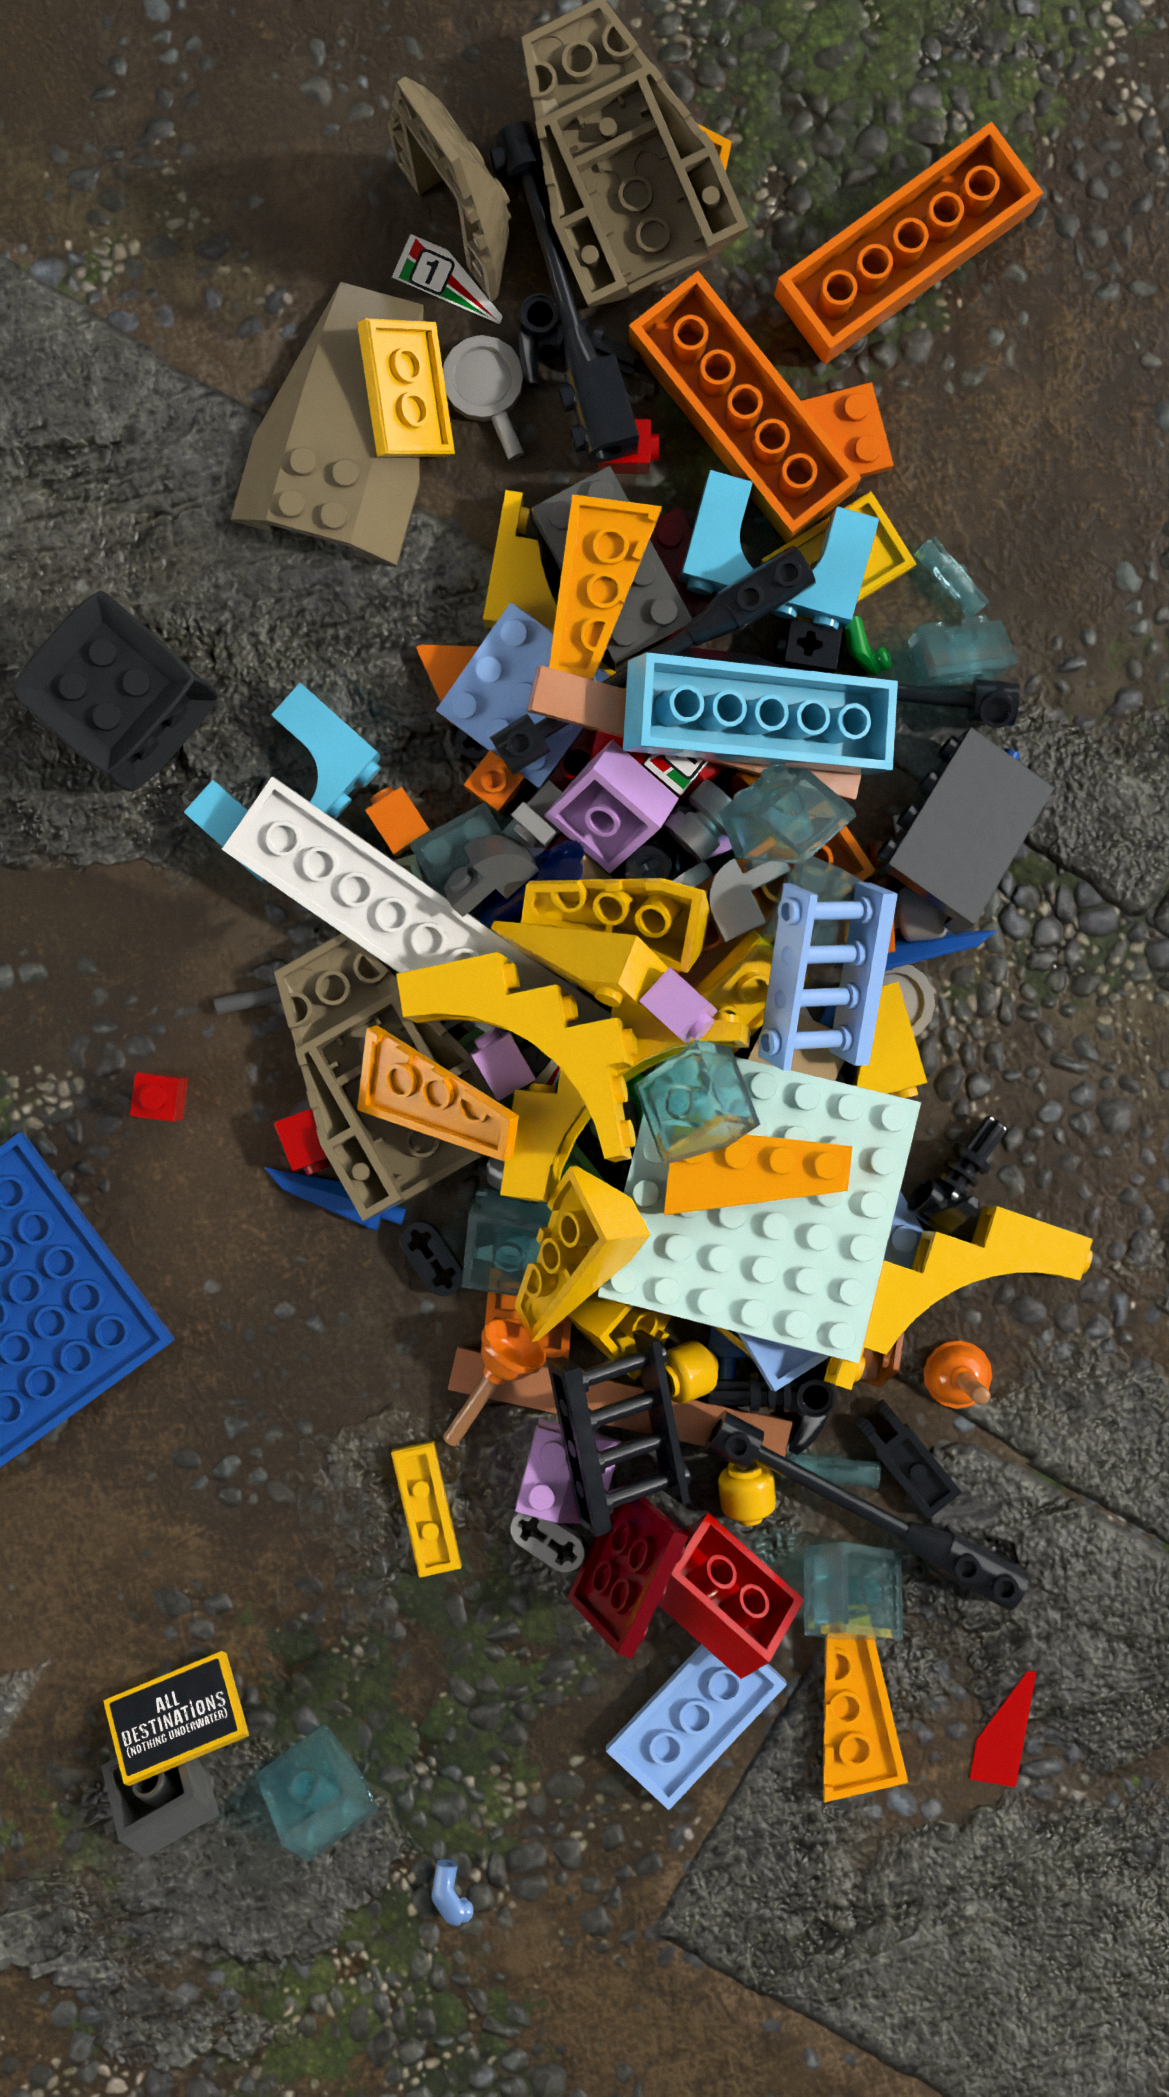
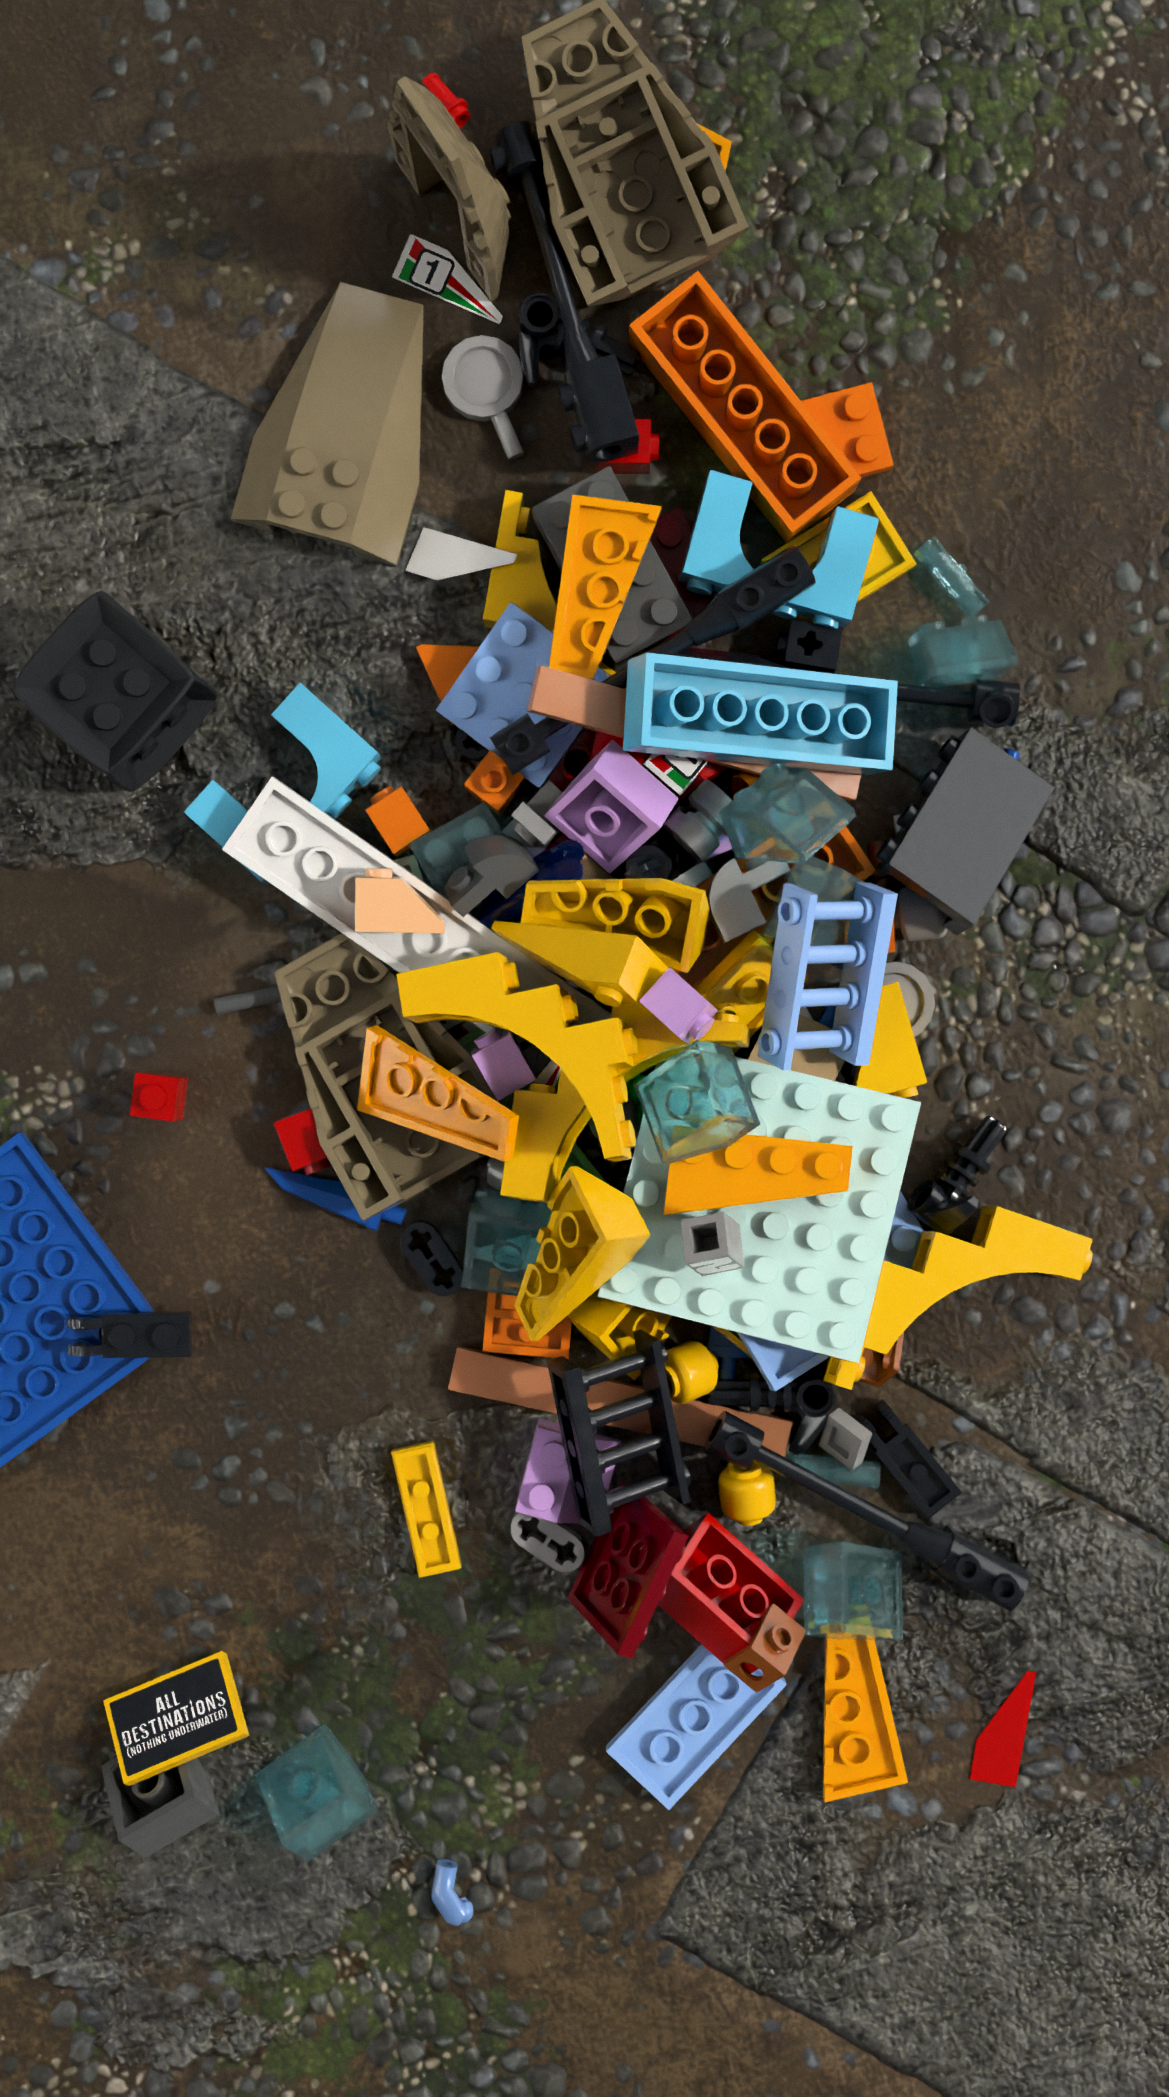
(135, 1334): none -> black hinge
(392, 905): none -> light nougat slope
(405, 388): yellow tile -> none
(447, 556): none -> white sticker
(455, 106): none -> red pin
(506, 1356): orange piece -> none
(712, 1243): none -> light grey brick
(769, 1649): none -> dark orange bracket
(845, 1439): none -> light grey plate
(859, 650): green arm -> none
(907, 243): orange brick -> none
(918, 951): blue bar -> none
(958, 1374): orange piece -> none

